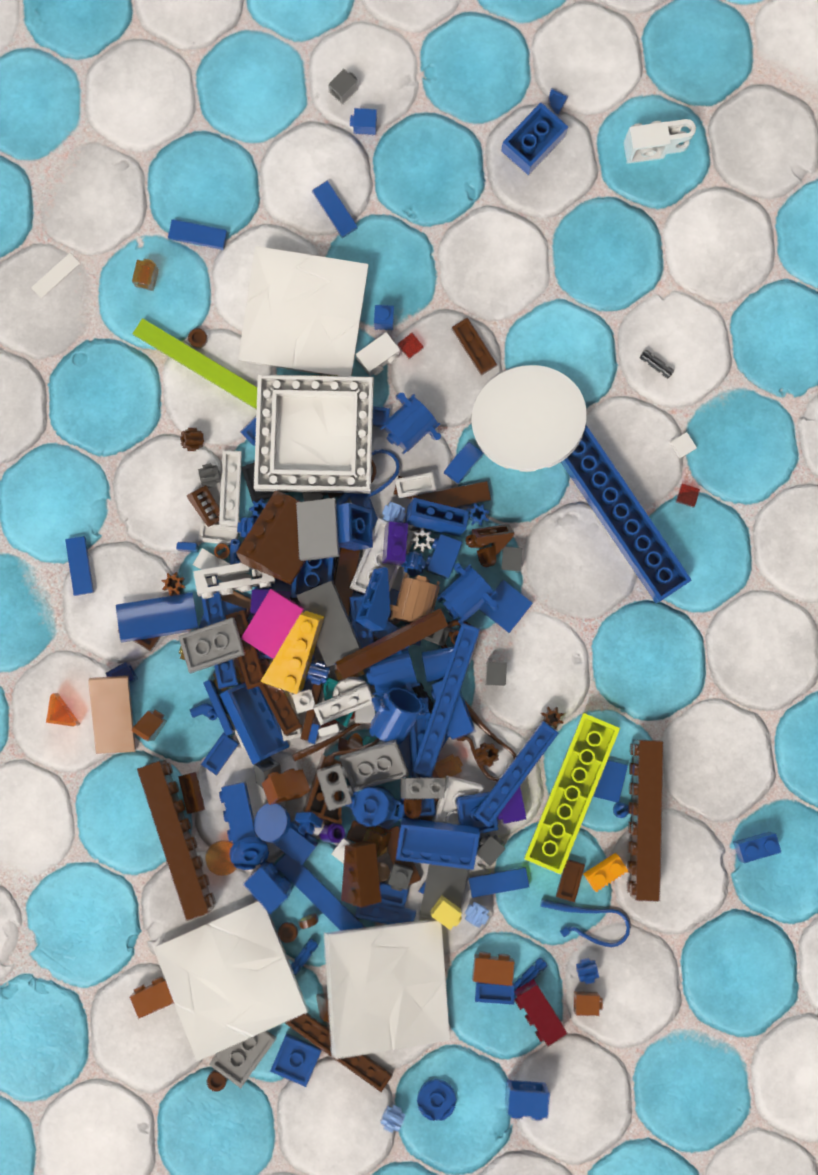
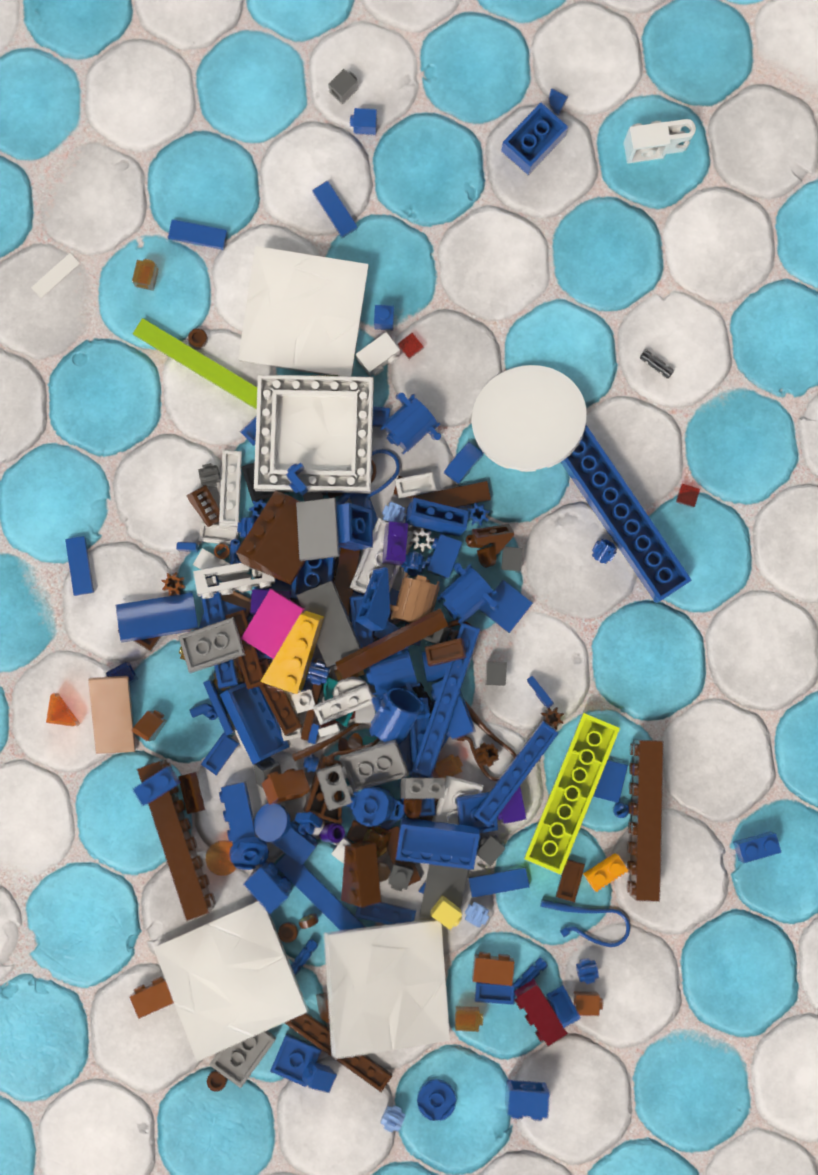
(156, 786): none -> blue brick
(192, 439): reddish brown gear -> none
(296, 484): none -> blue bracket
(310, 763): none -> blue plate
(319, 1077): none -> blue brick
(392, 896): blue tile -> none
(445, 652): none -> reddish brown tile
(468, 1018): none -> clear orange brick
(474, 346): reddish brown tile -> none
(540, 693): none -> blue tile
(563, 1006): none -> blue tile
(604, 551): none -> blue gear
(683, 445): white tile -> none

